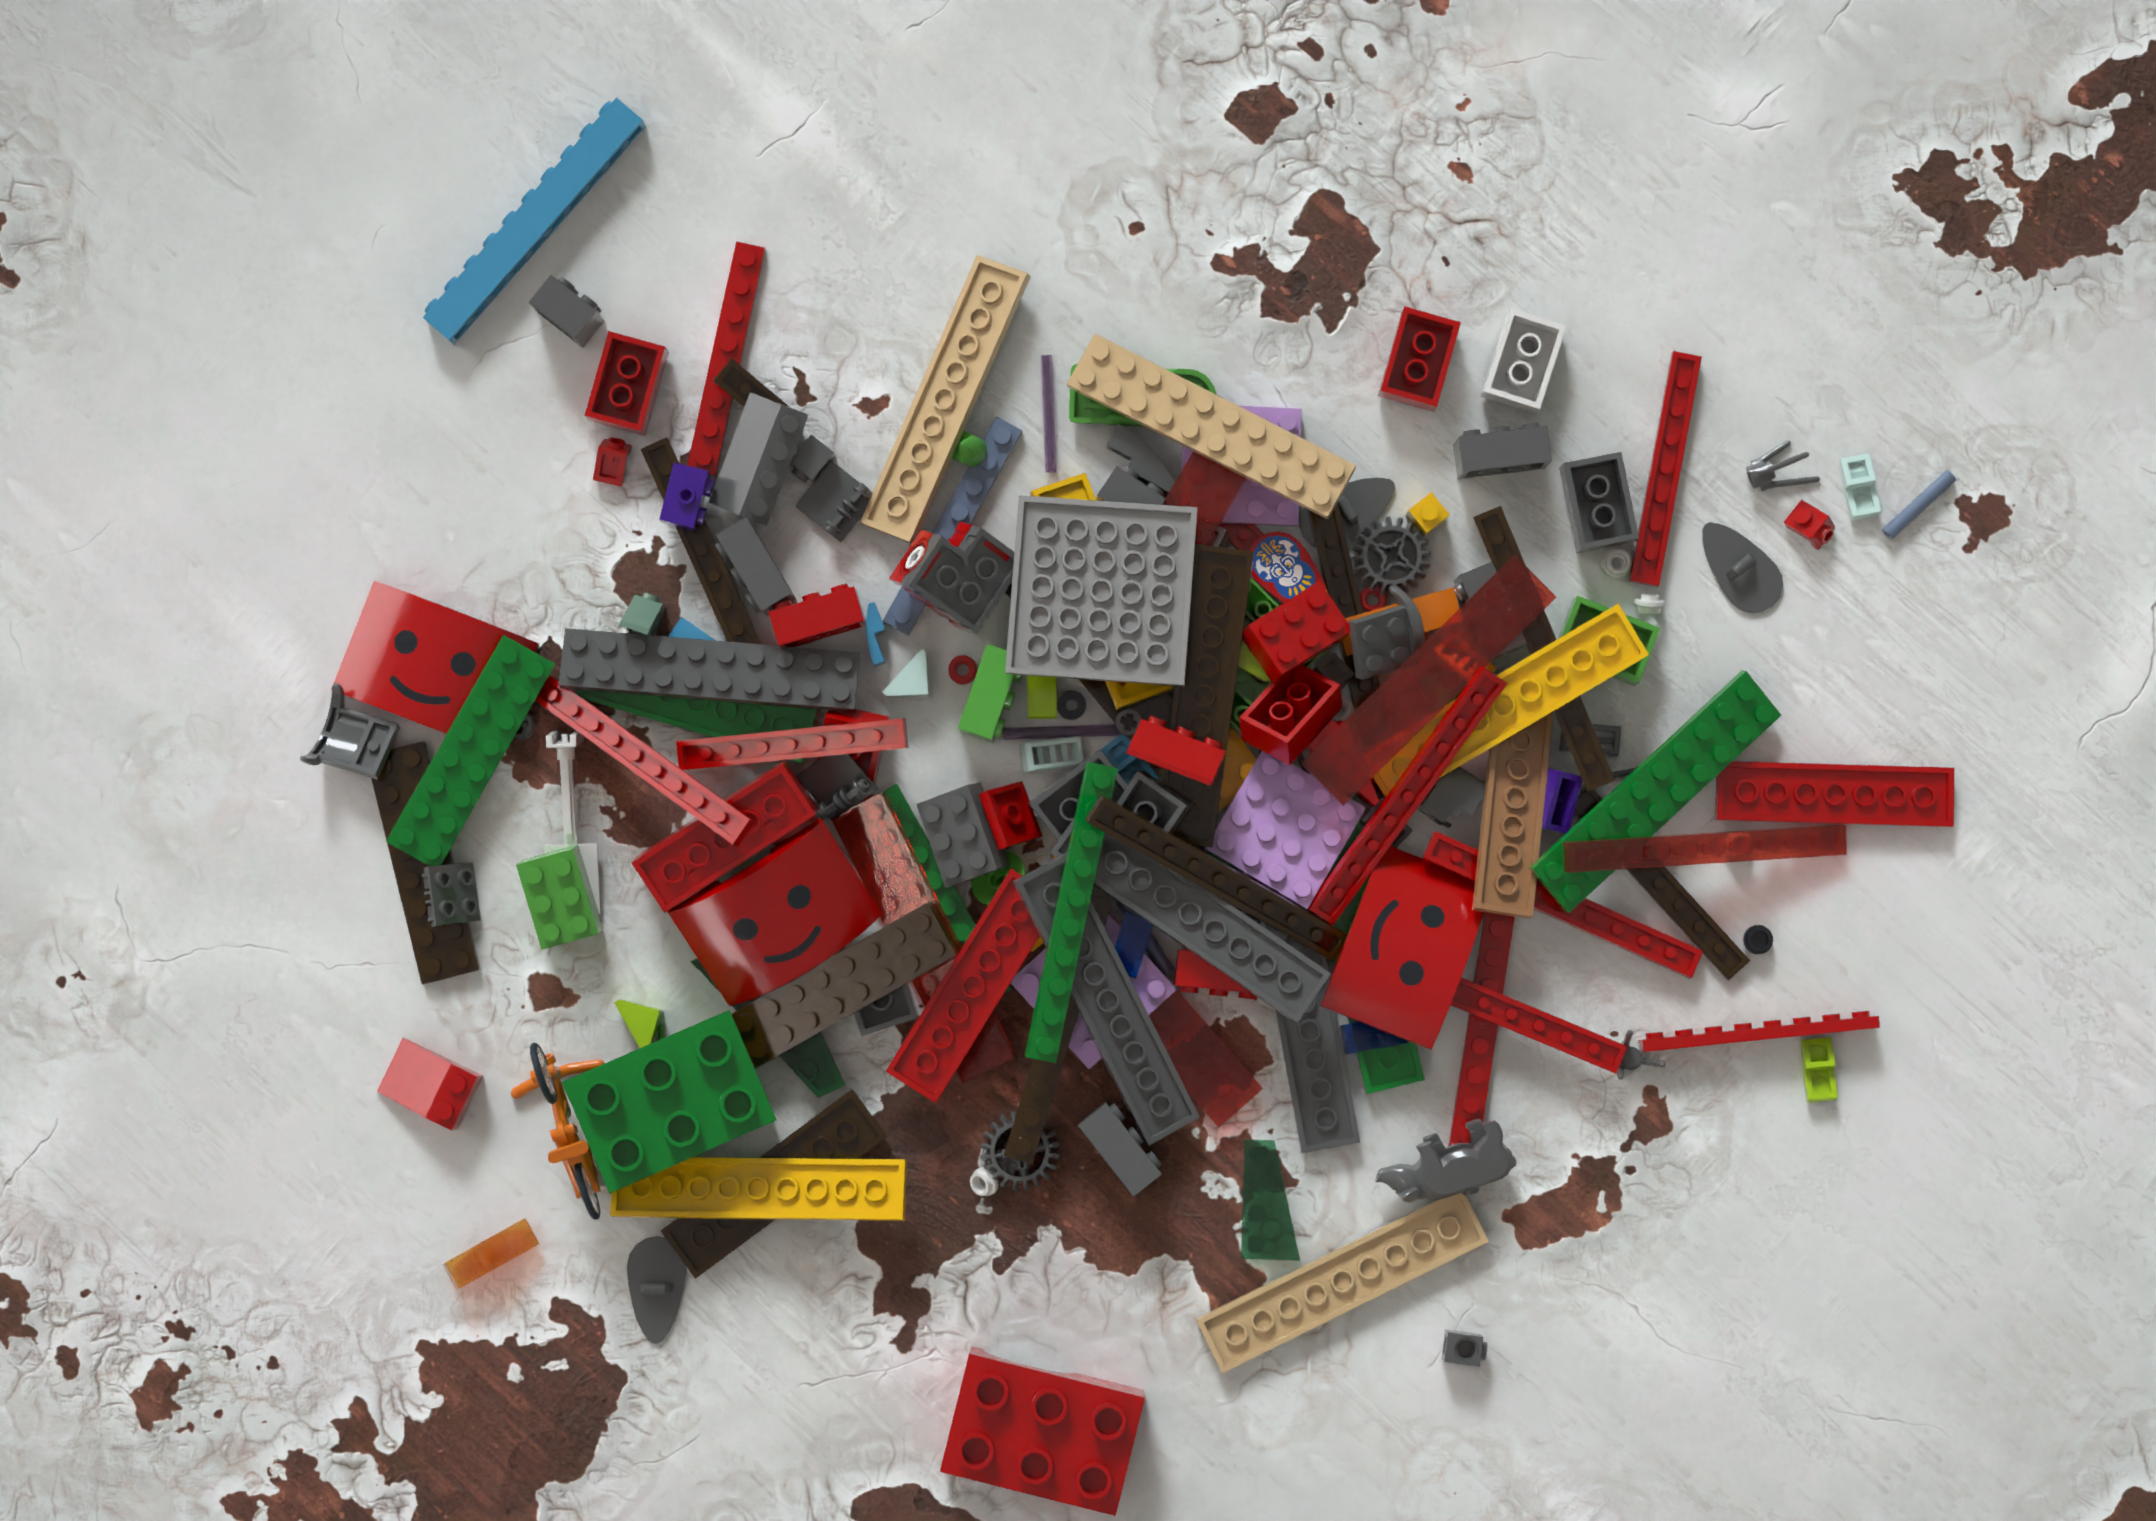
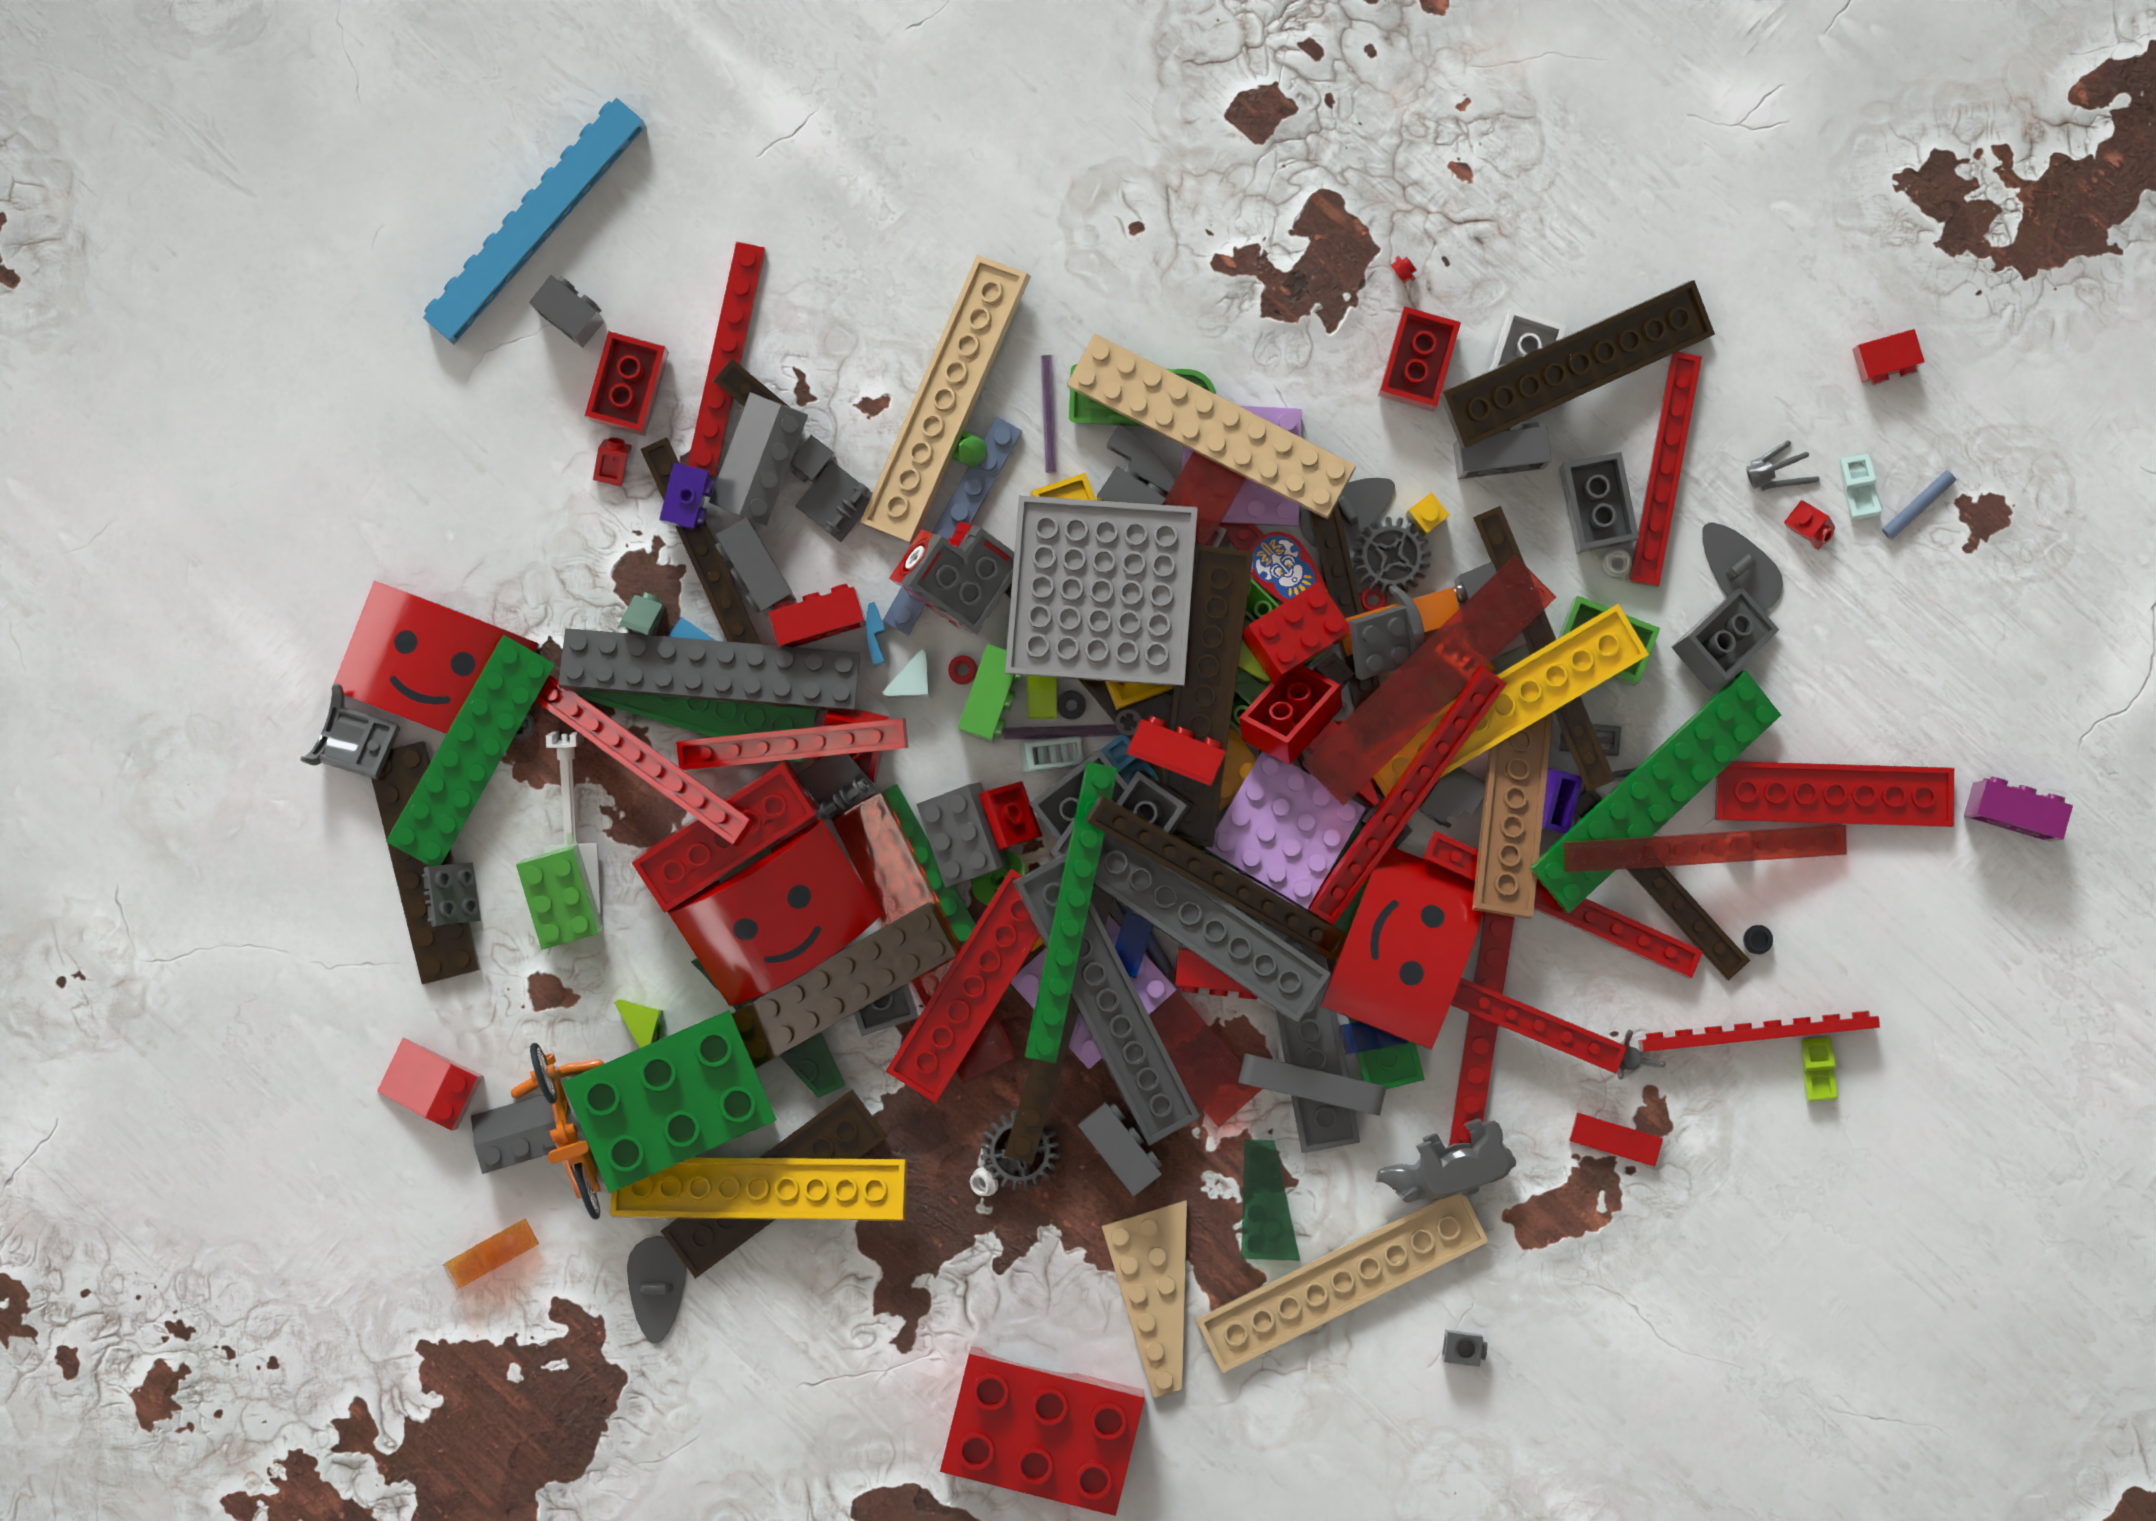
(513, 1133): none -> dark grey slope
(1151, 1272): none -> tan wing
(1312, 1084): none -> dark grey beam
(1404, 269): none -> red plate
(1576, 364): none -> dark brown plate
(1615, 1139): none -> red tile
(1649, 603): white plate -> none
(1725, 639): none -> dark grey slope
(1888, 356): none -> red brick
(2018, 809): none -> magenta brick

